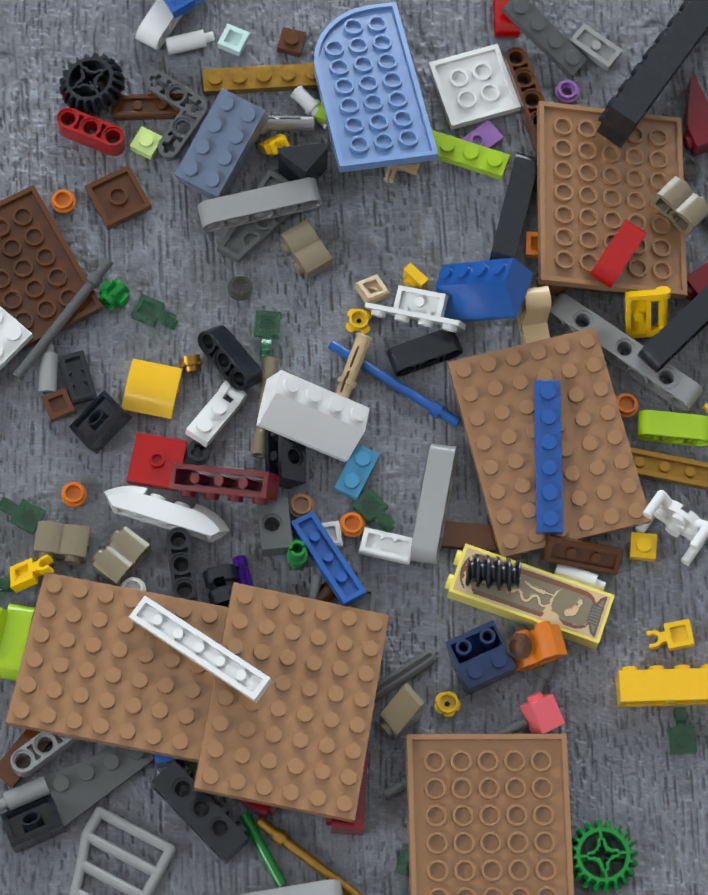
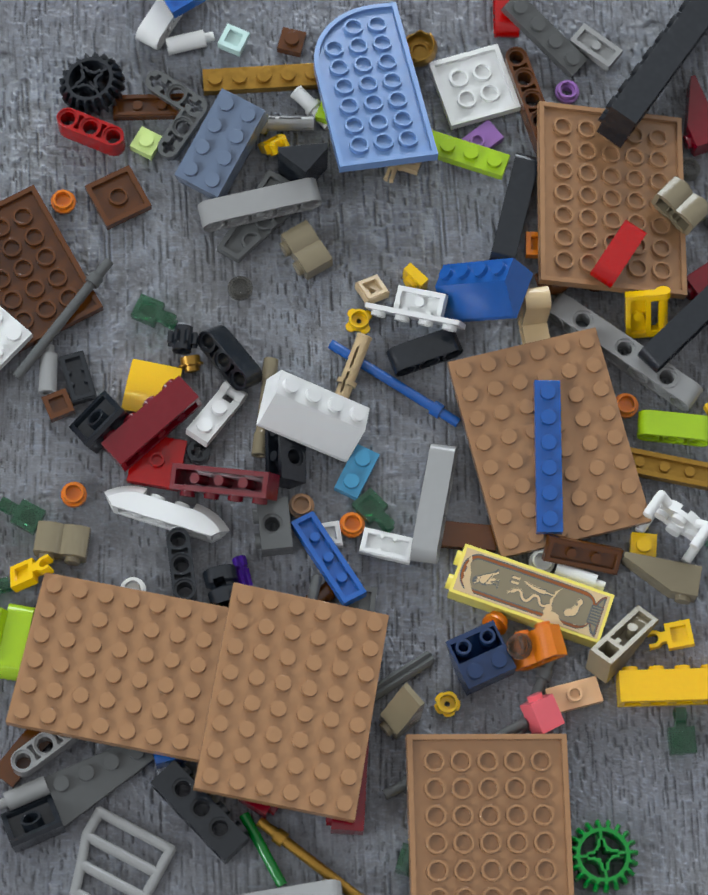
(113, 294): green gear -> none
(121, 556): dark tan brick -> none
(151, 423): none -> dark red brick
(182, 339): none -> black gear
(200, 649): white plate -> none
(267, 328): clear green plate -> none
(297, 555): green pin -> none
(422, 48): none -> pearl gold hair
(493, 572): black piece -> none
(499, 619): none -> orange plate
(536, 561): none -> white plate
(576, 694): none -> light nougat plate
(620, 644): none -> dark tan slope
(671, 578): none -> dark tan slope

